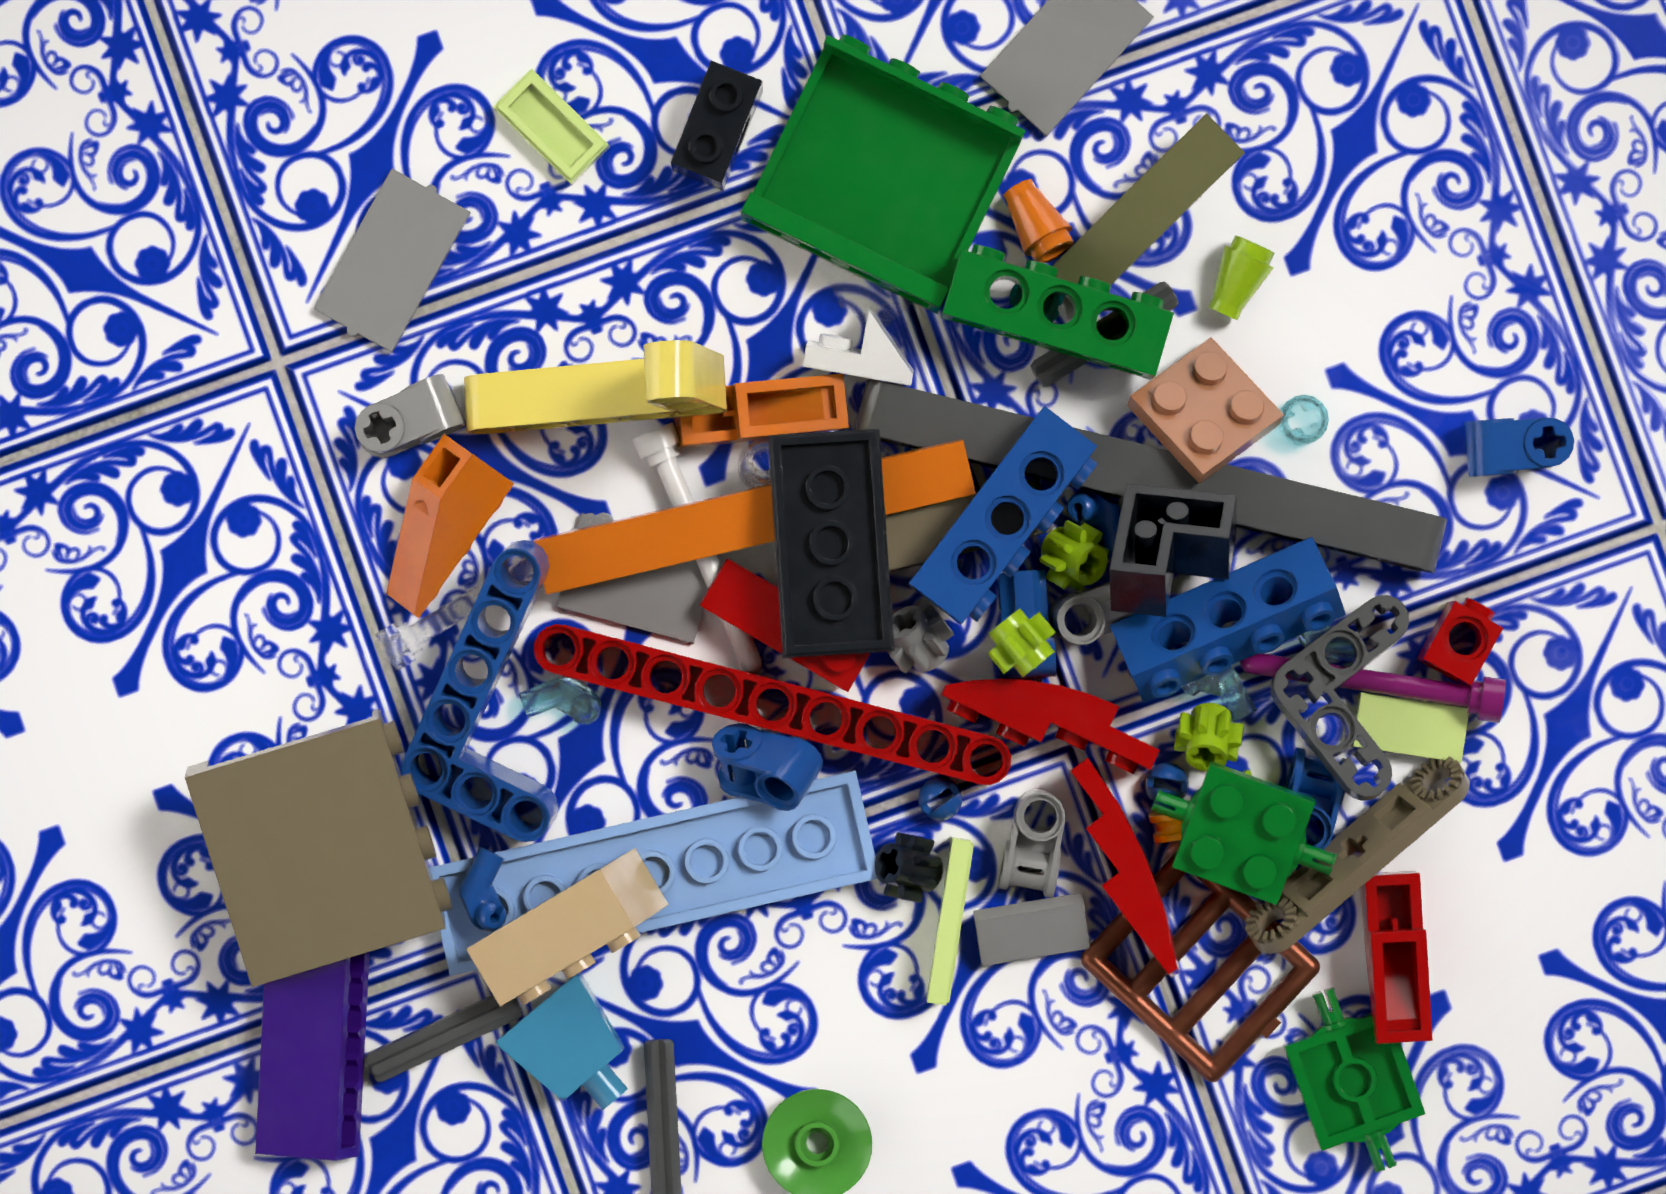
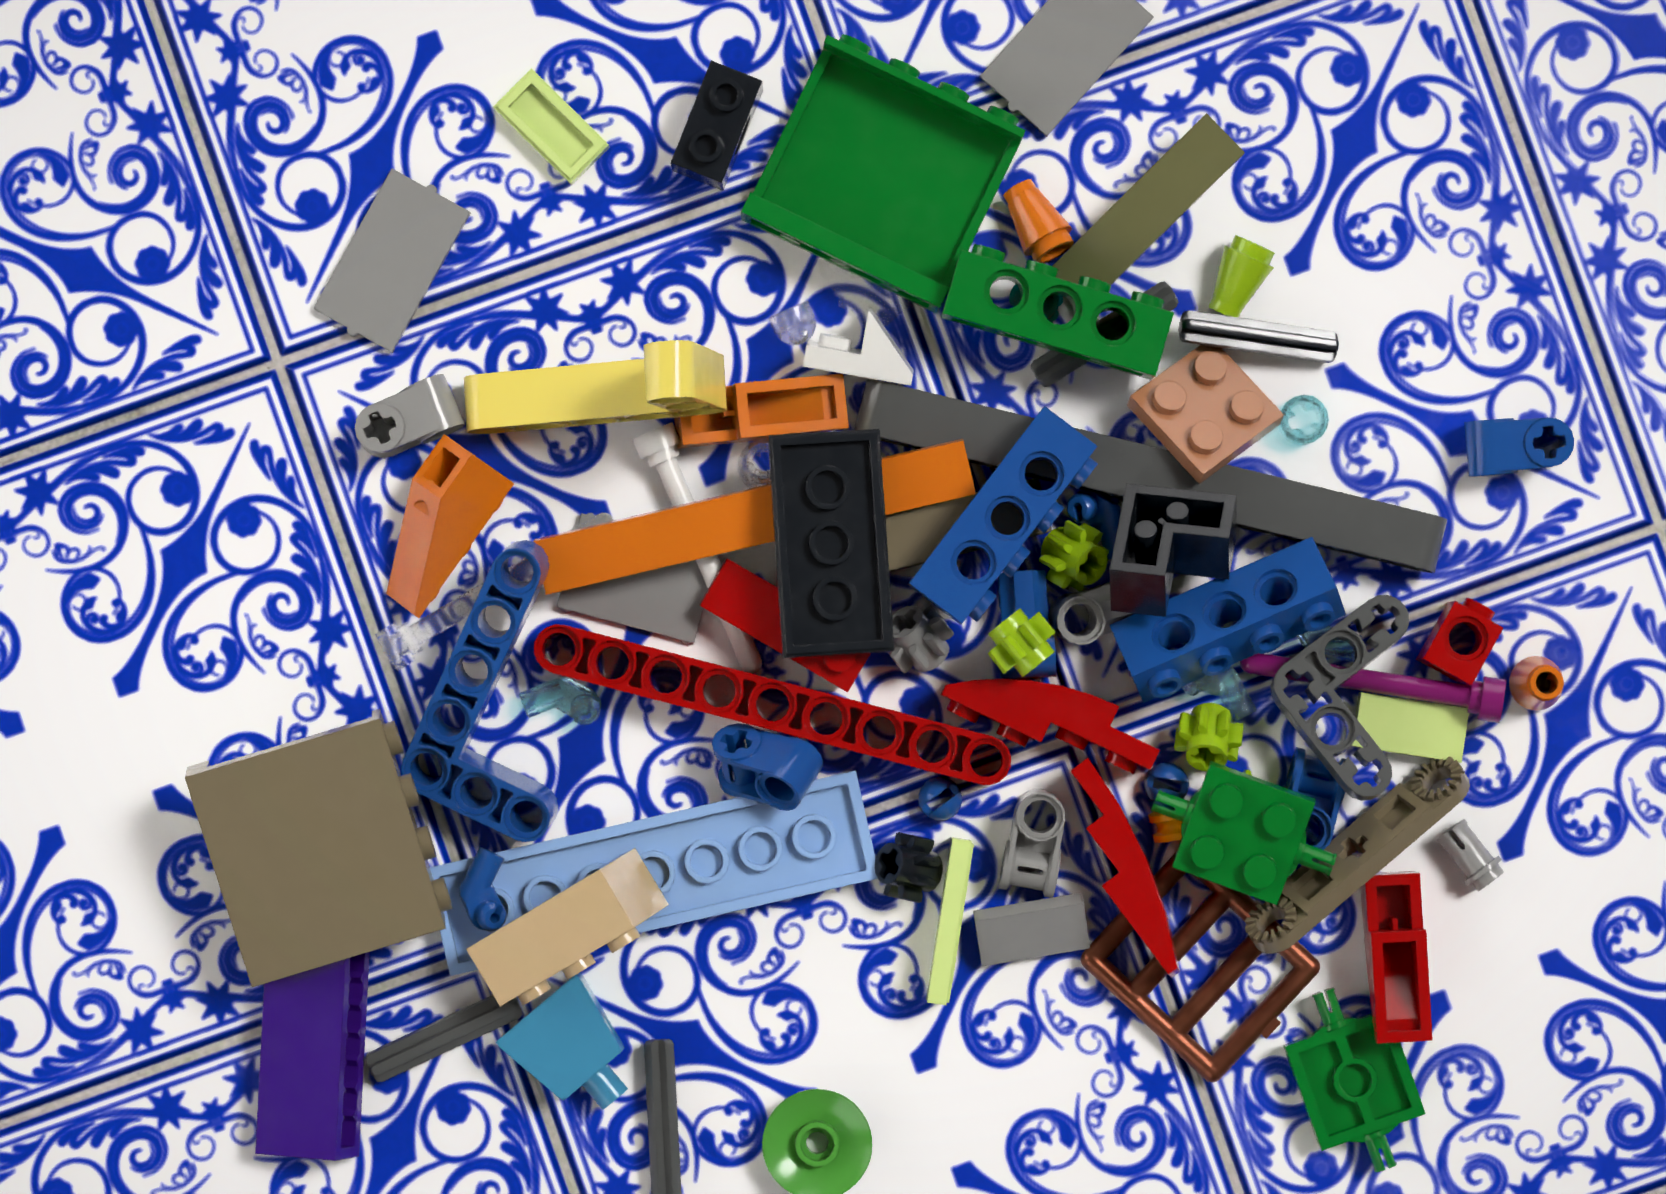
(795, 324): none -> clear hinge
(1258, 336): none -> axle
(1473, 858): none -> light grey pin
(1523, 683): none -> orange cone

